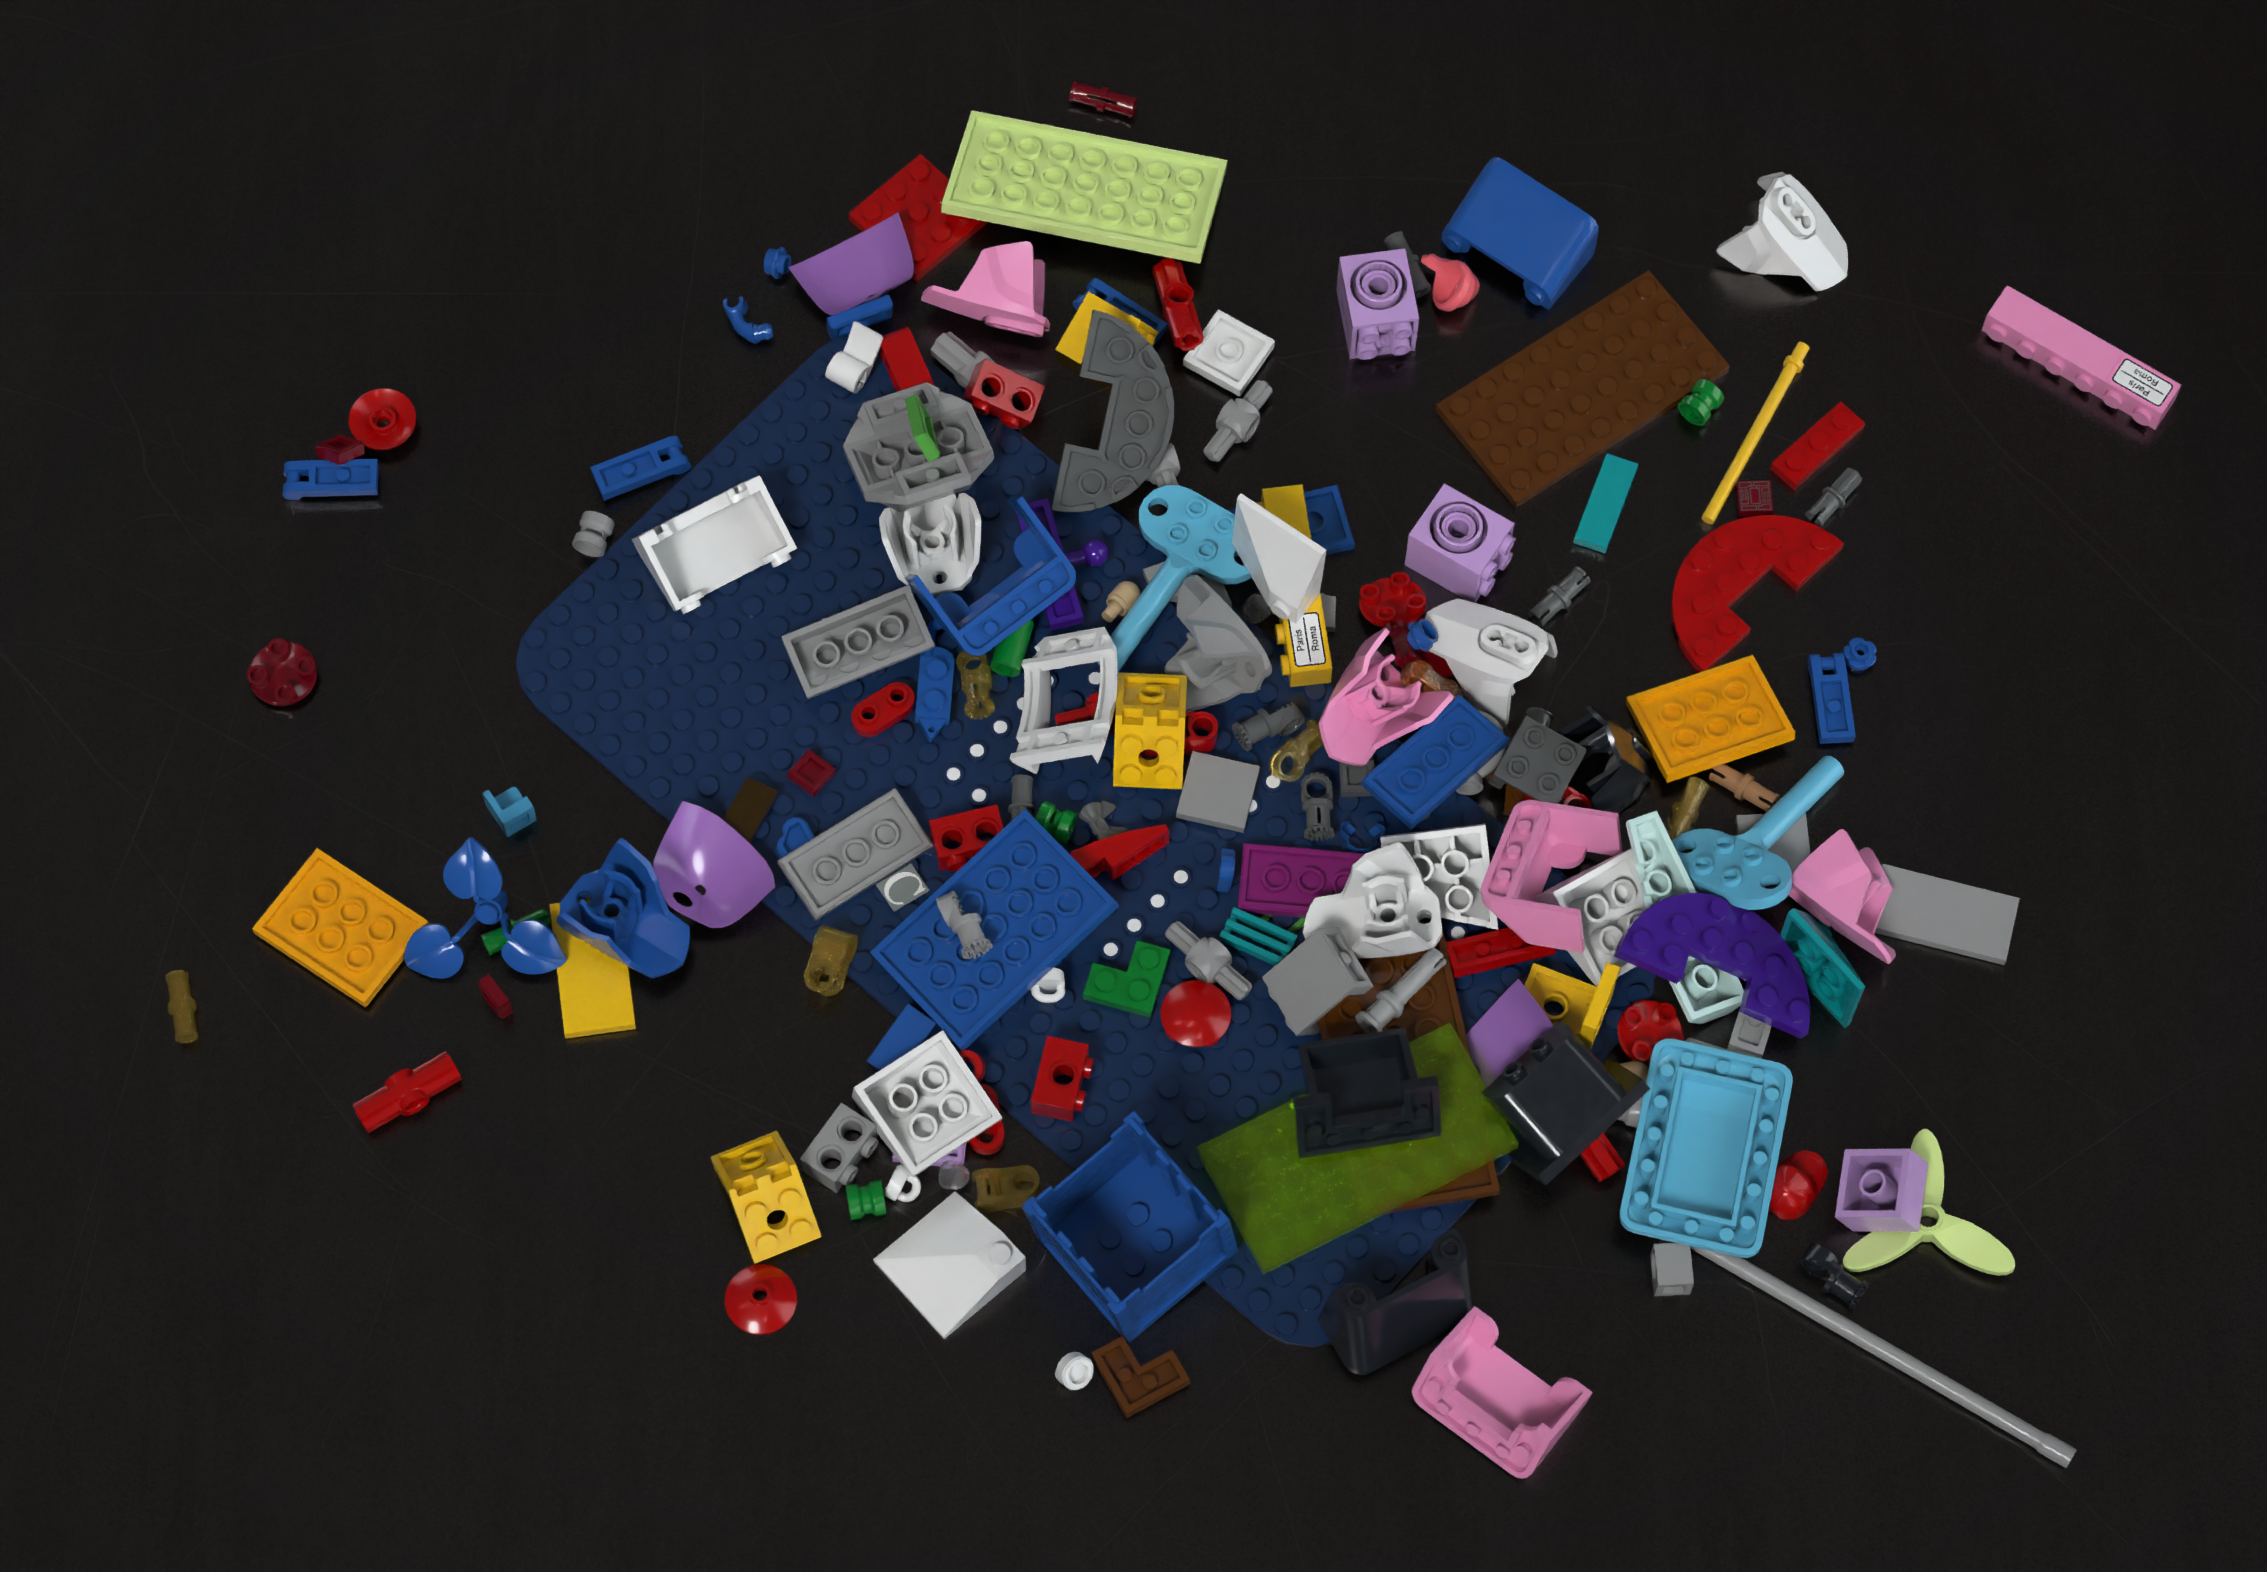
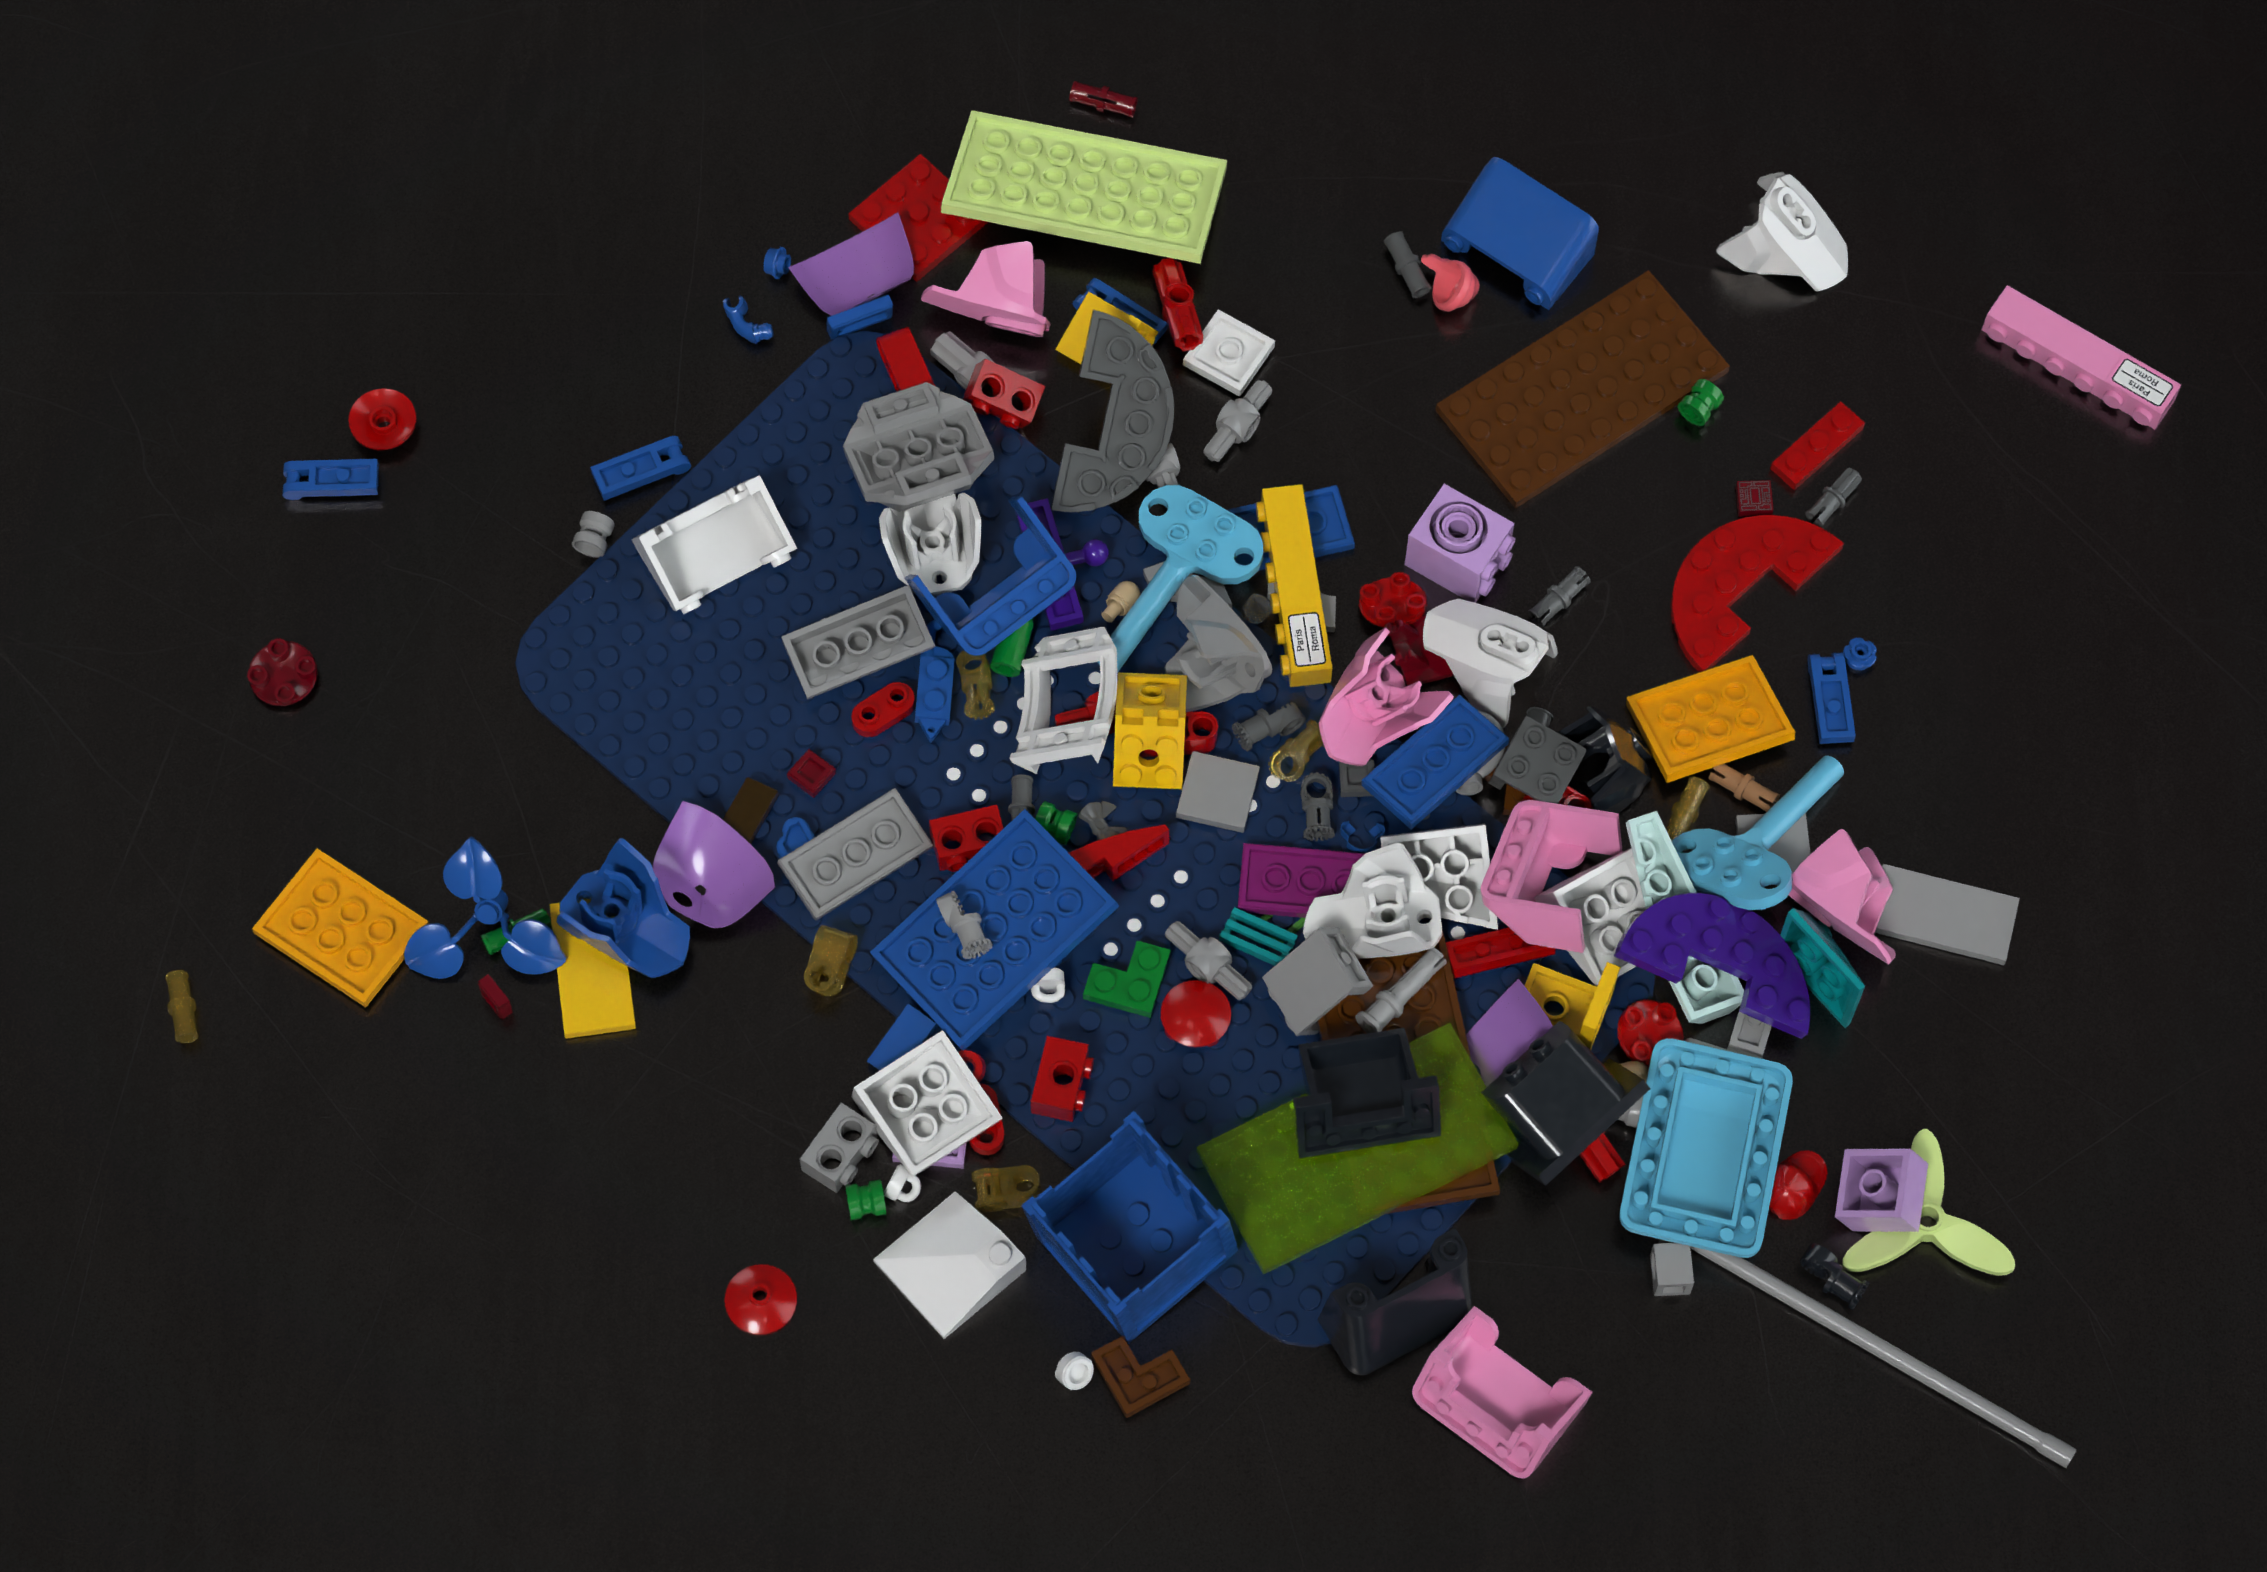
(340, 449): dark red tile -> none
(406, 1092): red piece -> none
(510, 810): dark azure panel -> none
(765, 1179): yellow bracket -> none
(853, 364): white panel -> none
(902, 887): light grey sticker -> none
(922, 427): bright green tile -> none
(953, 1175): clear hinge -> none
(1225, 869): blue tile -> none
(1279, 559): white slope -> none
(1377, 304): lavender brick -> none
(1422, 635): blue plate -> none
(1430, 680): clear orange plate -> none
(1605, 503): teal tile -> none
(1792, 365): yellow bar -> none

